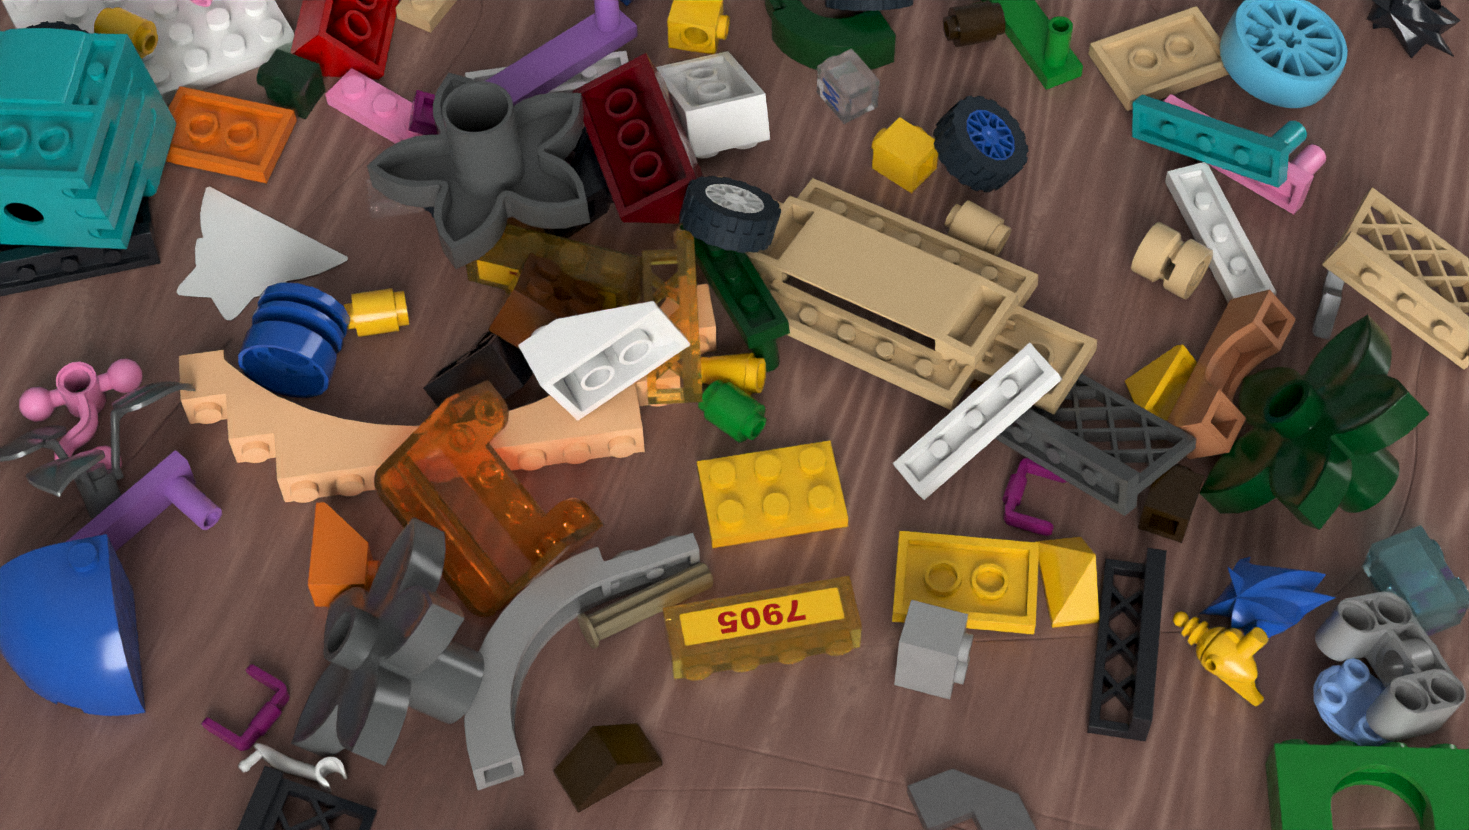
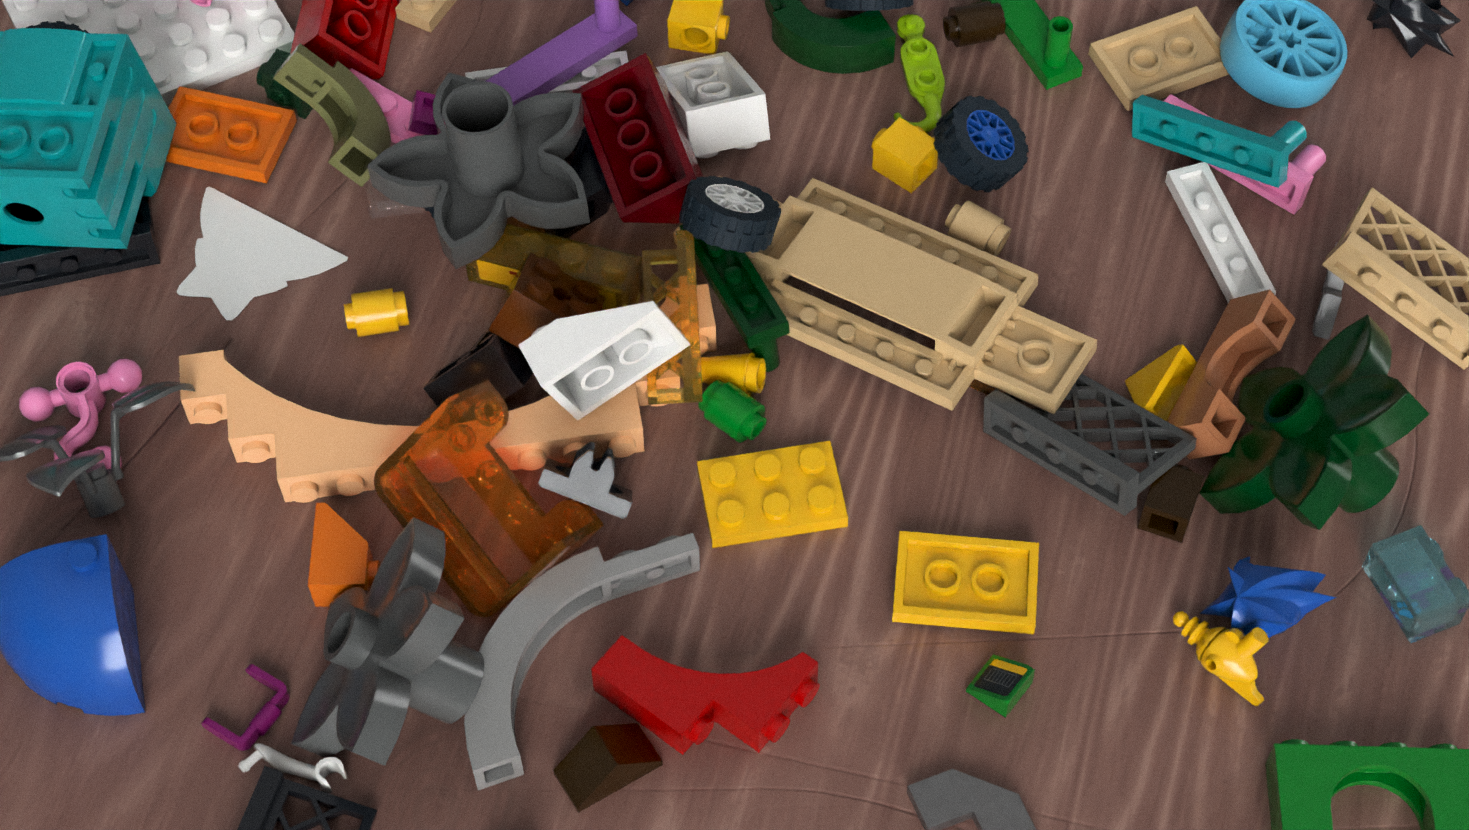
(120, 21): yellow brick -> none
(165, 484): medium lavender piece -> none
(294, 340): blue wheel -> none
(346, 107): none -> olive arch
(588, 481): none -> piece
(644, 603): dark tan axle -> none
(683, 702): none -> red arch
(762, 628): clear yellow brick -> none
(847, 86): clear brick -> none
(921, 70): none -> lime piece
(933, 650): light grey brick -> none
(977, 421): white plate -> none
(1001, 683): none -> slope
(1014, 493): magenta piece -> none
(1069, 581): yellow slope -> none
(1146, 641): black fence -> none
(1170, 259): tan wheel -> none
(1343, 697): light blue dish -> none
(1417, 680): light grey beam -> none

